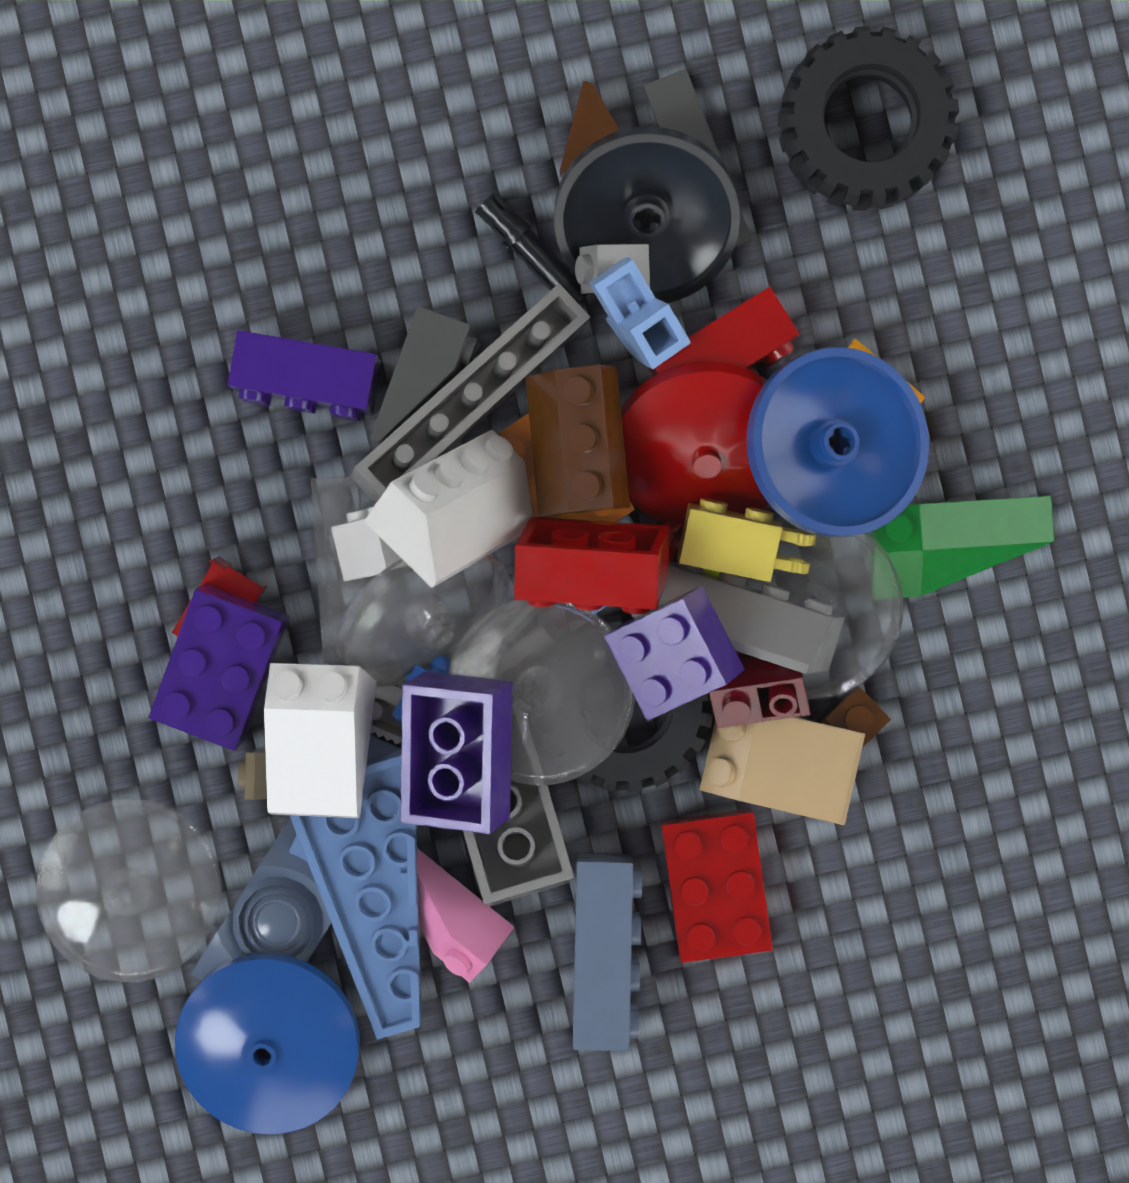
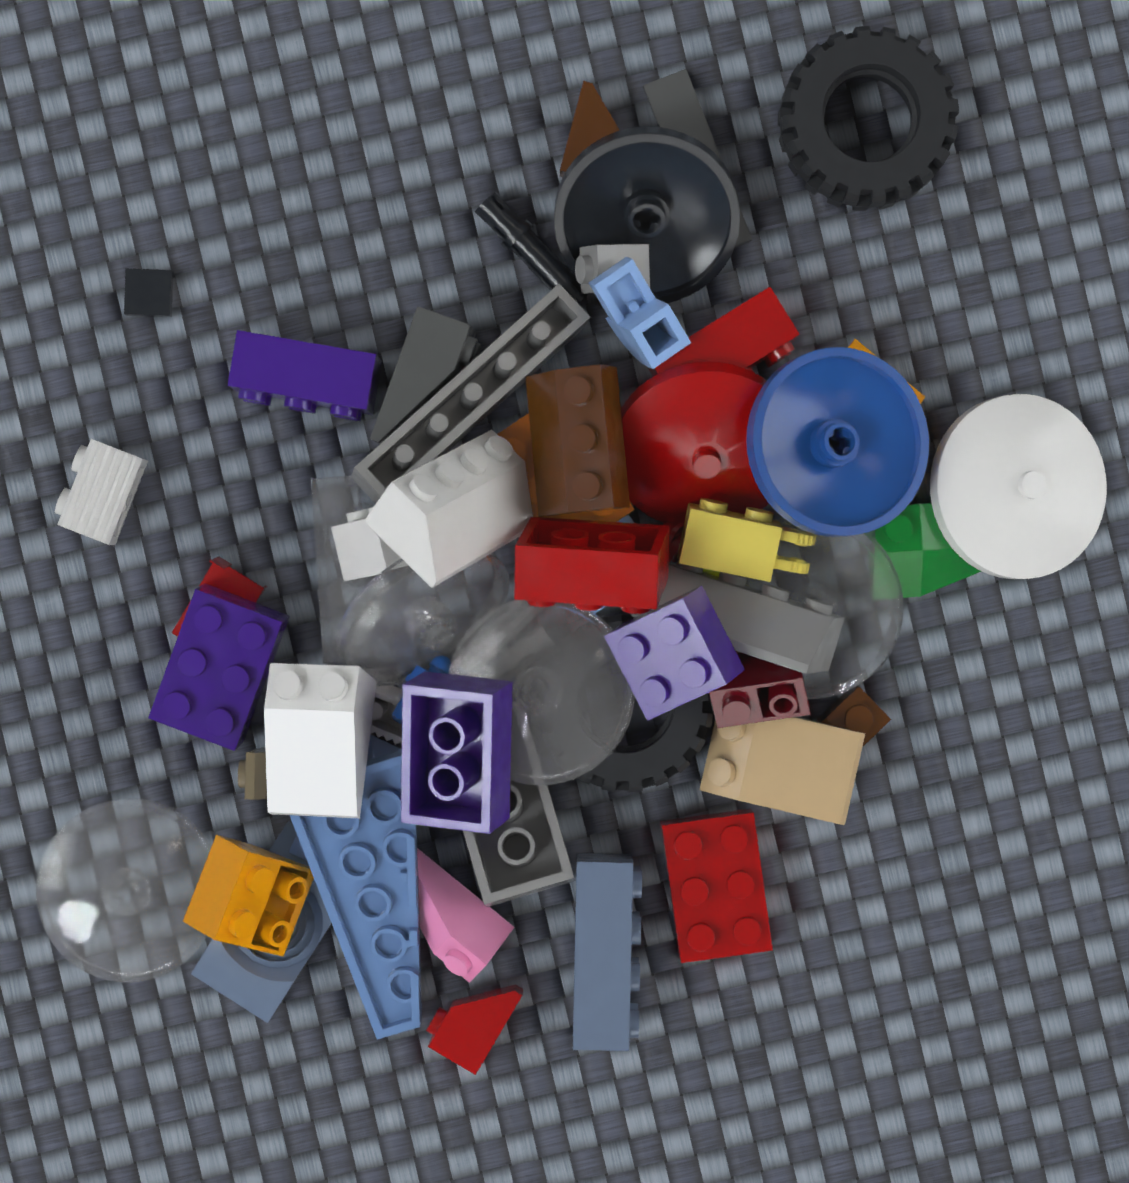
(100, 492): none -> white brick
(148, 292): none -> black tile
(248, 896): none -> light orange slope
(276, 1007): blue dish -> none
(472, 1026): none -> red slope
(1018, 486): none -> white dish

